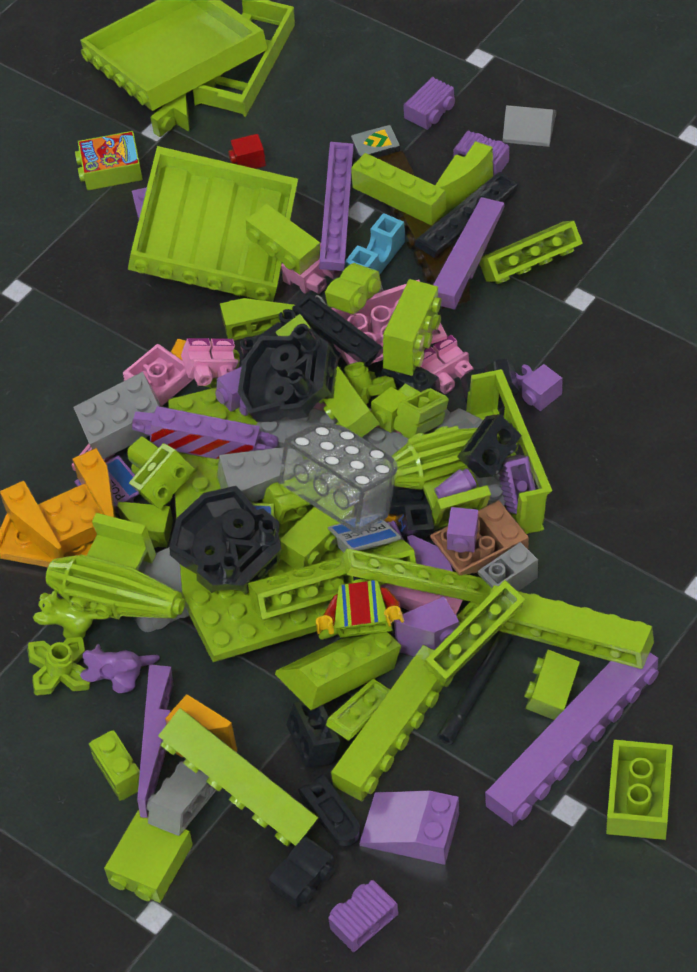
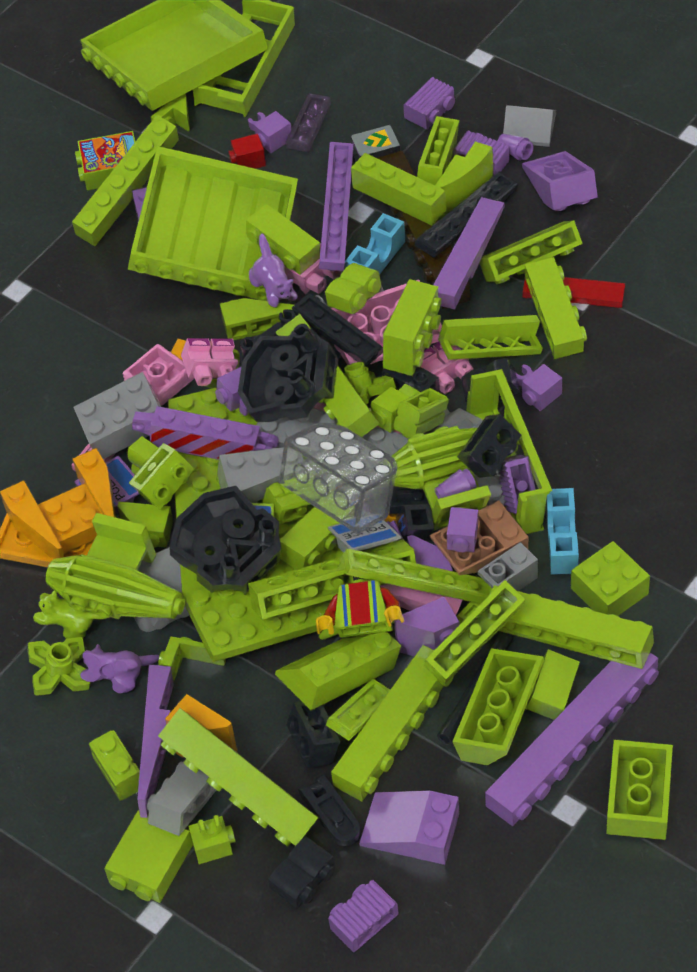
(127, 176): none -> lime brick
(184, 648): none -> lime bracket
(211, 839): none -> lime brick
(270, 273): none -> medium lavender animal
(271, 130): none -> medium lavender brick
(308, 122): none -> clear purple plate
(438, 149): none -> lime brick
(487, 333): none -> lime fence
(496, 706): none -> lime slope
(519, 147): none -> medium lavender cone
(554, 307): none -> lime brick
(561, 180): none -> medium lavender slope
(561, 531): none -> medium azure arch
(591, 292): none -> red tile
(610, 581): none -> lime brick

